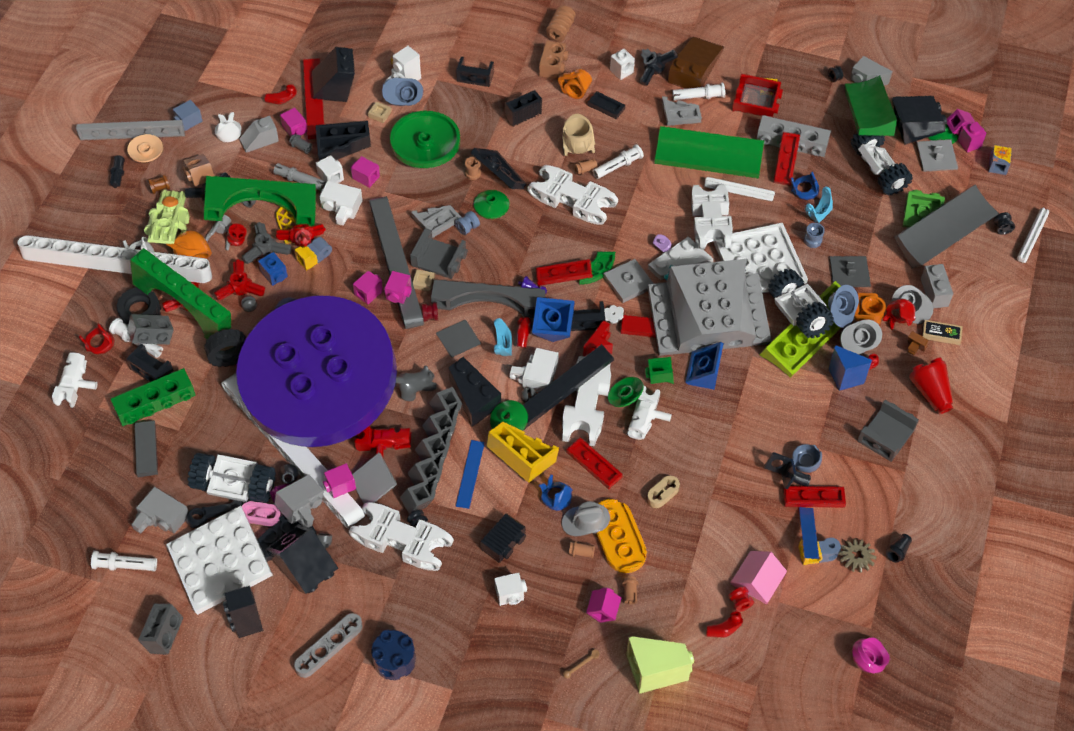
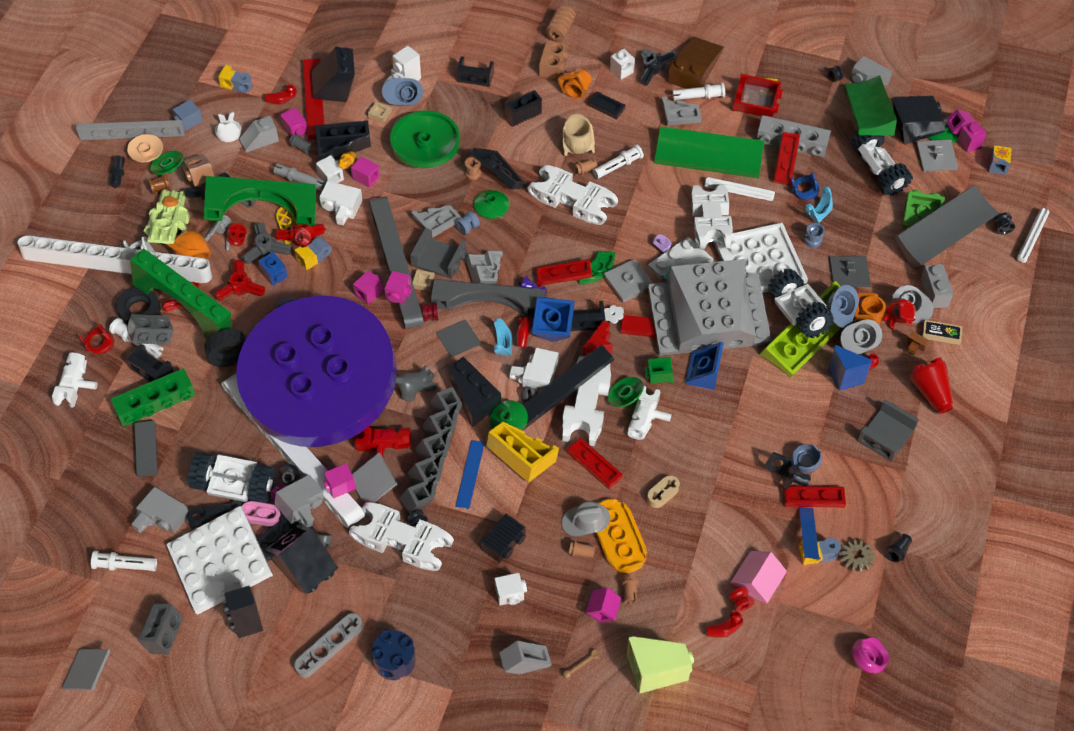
(86, 669): none -> light grey piece
(167, 162): none -> green dish
(234, 80): none -> leg
(248, 303): dark grey hinge -> none
(347, 160): none -> light orange axle
(484, 267): none -> light grey slope
(524, 657): none -> light grey slope
(561, 499): blue piece -> none

